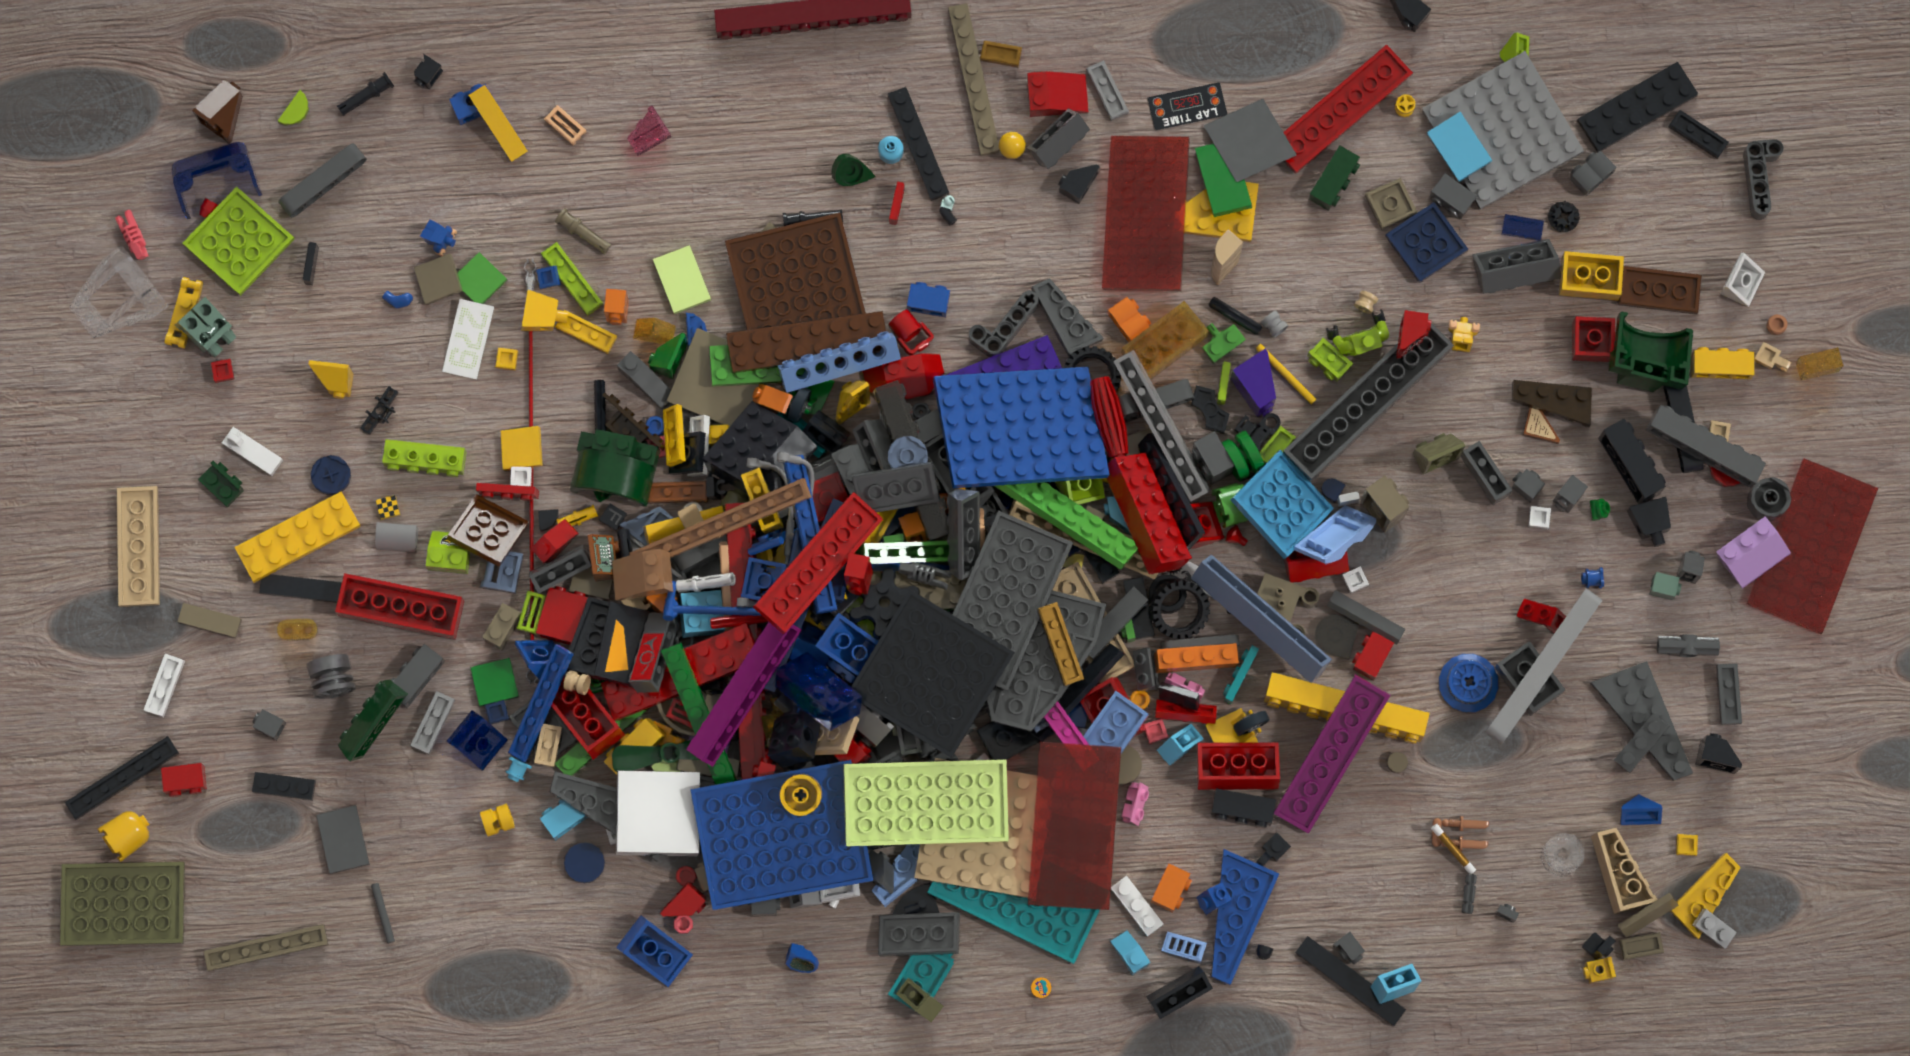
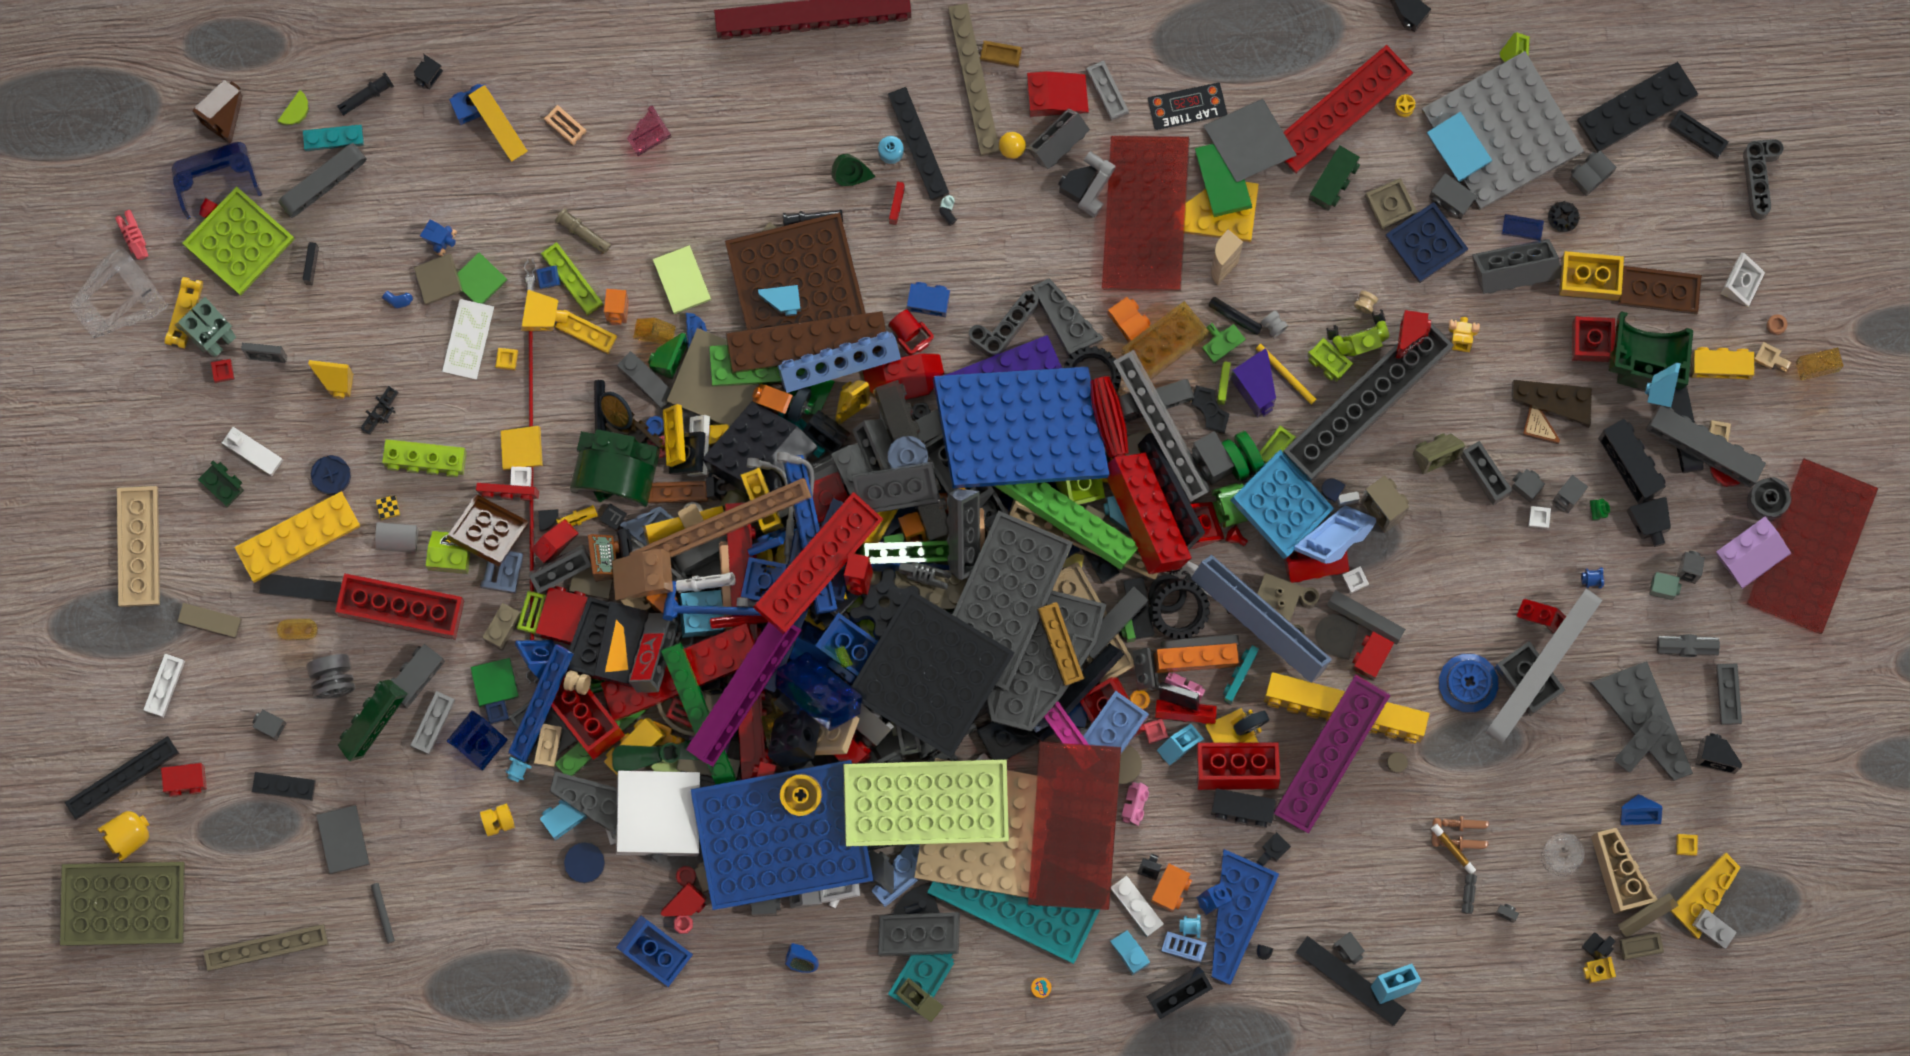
(264, 352): none -> dark grey tile
(333, 137): none -> teal plate
(615, 410): none -> pearl gold wheel
(782, 299): none -> medium azure slope
(843, 656): none -> clear neon green tile
(1089, 202): none -> light grey beam
(1150, 868): none -> black tile
(1191, 925): none -> medium azure brick
(1259, 433): black piece -> none
(1663, 386): none -> medium azure slope

